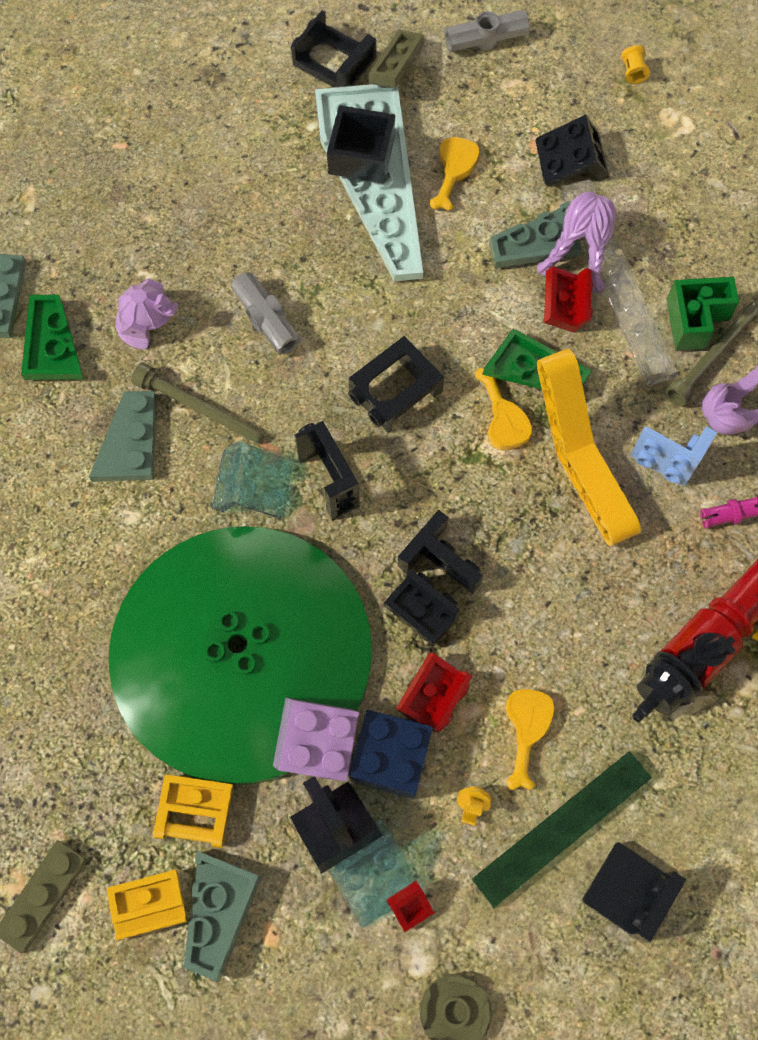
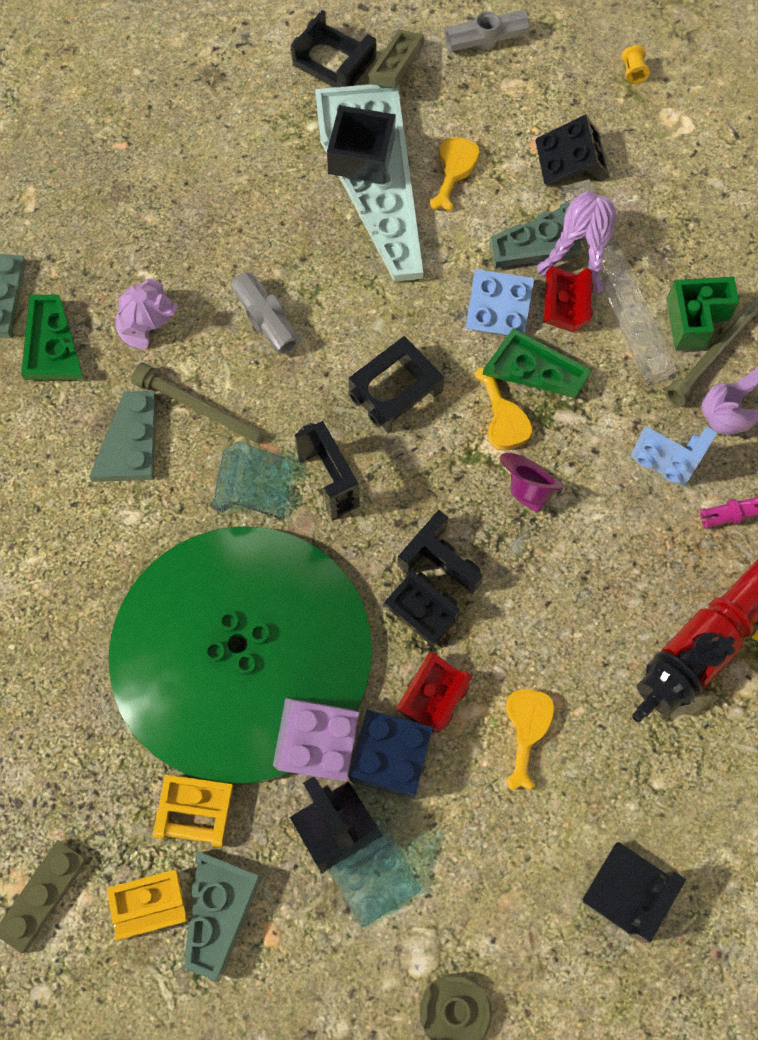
(410, 906): red tile -> none
(473, 802): yellow plate -> none
(499, 302): none -> light blue bracket
(529, 481): none -> magenta piece
(560, 829): clear green tile -> none
(578, 453): yellow beam -> none

